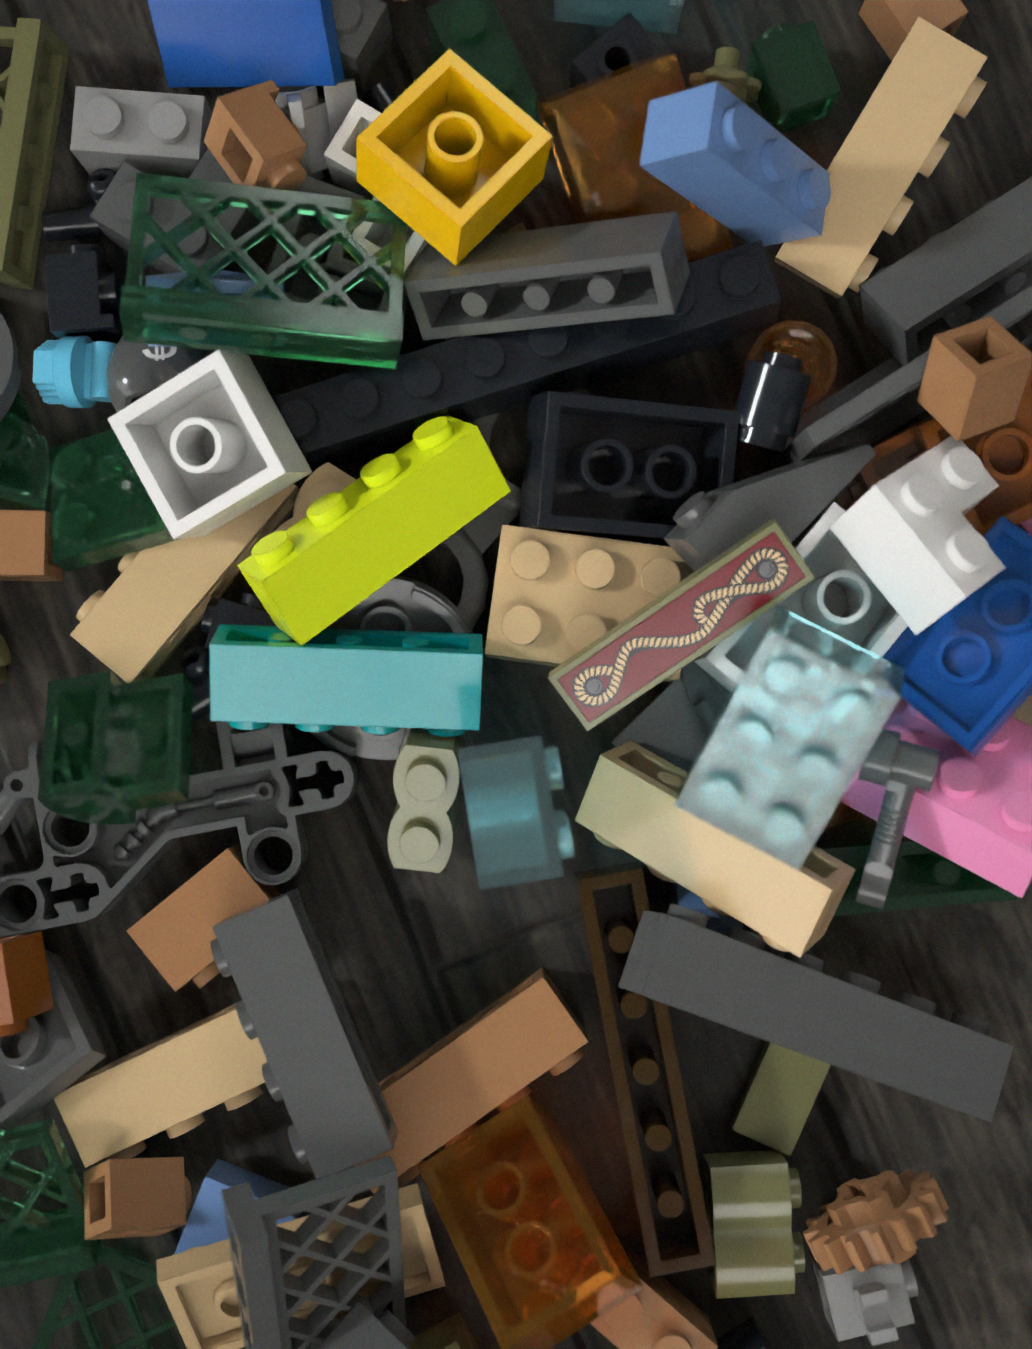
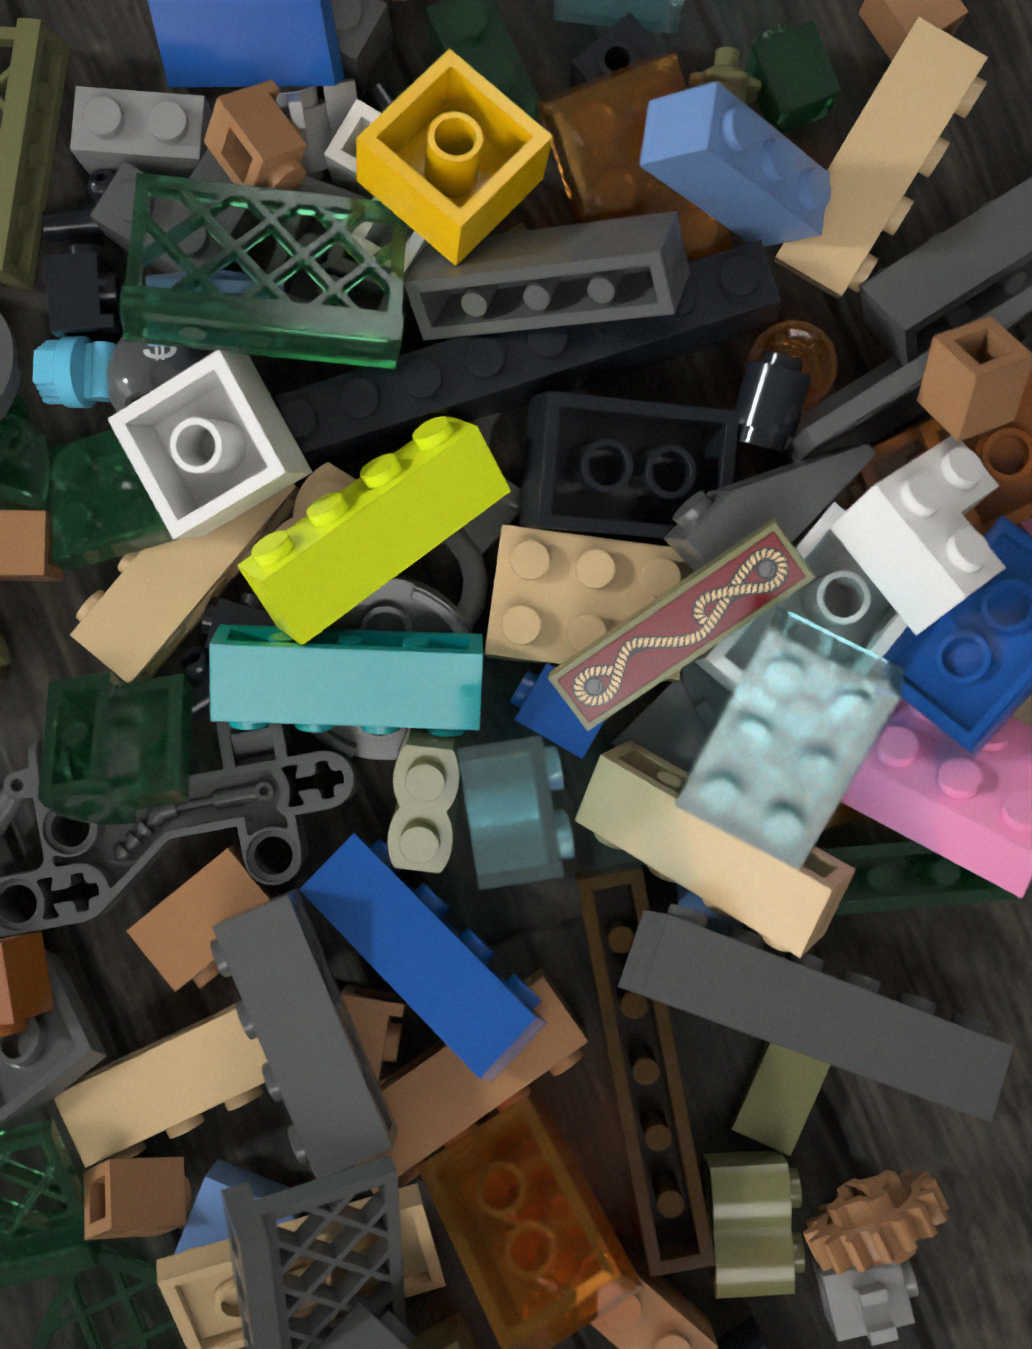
(372, 1017): none -> medium nougat brick
(425, 957): none -> blue brick
(549, 715): none -> blue brick
(901, 769): dark grey brick -> none

